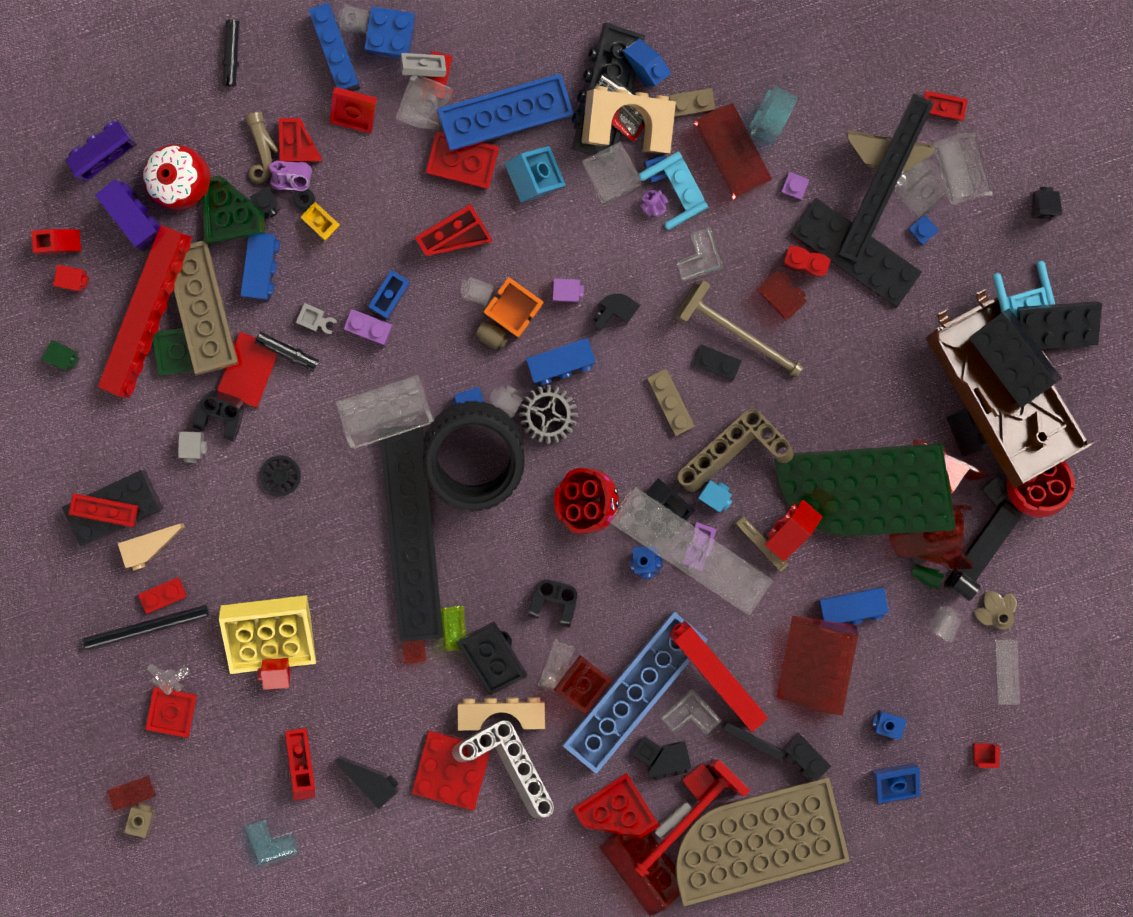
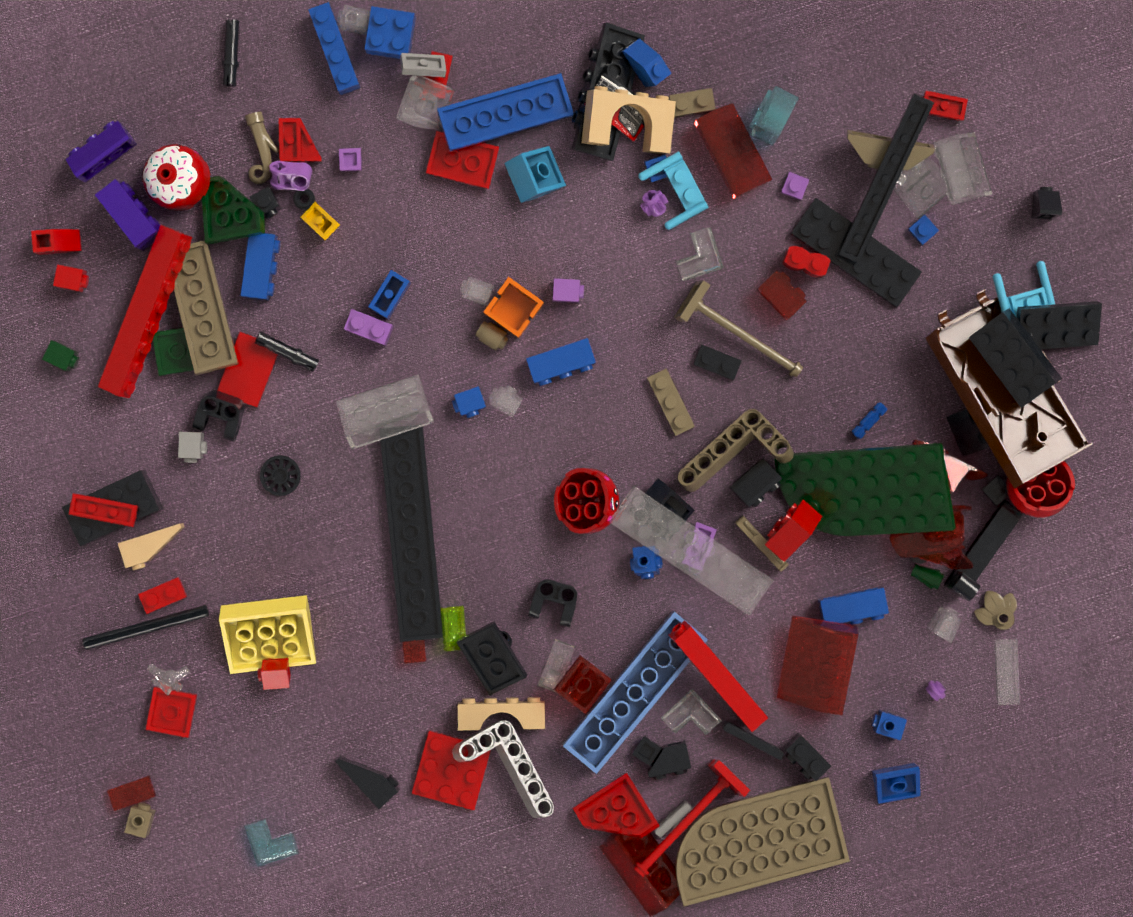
(300, 764): red slope -> none
(313, 318): light grey plate -> none
(350, 159): none -> medium lavender plate
(353, 110): red plate -> none
(454, 232): red wedge -> none
(476, 496): black tyre -> none
(530, 408): light grey gear -> none
(611, 173): clear slope -> none
(616, 304): black brick -> none
(699, 781): red piece -> none
(716, 496): dark azure brick -> none
(756, 483): none -> black slope
(869, 420): none -> blue axle
(936, 690): none -> medium lavender plate
(986, 755): red panel -> none

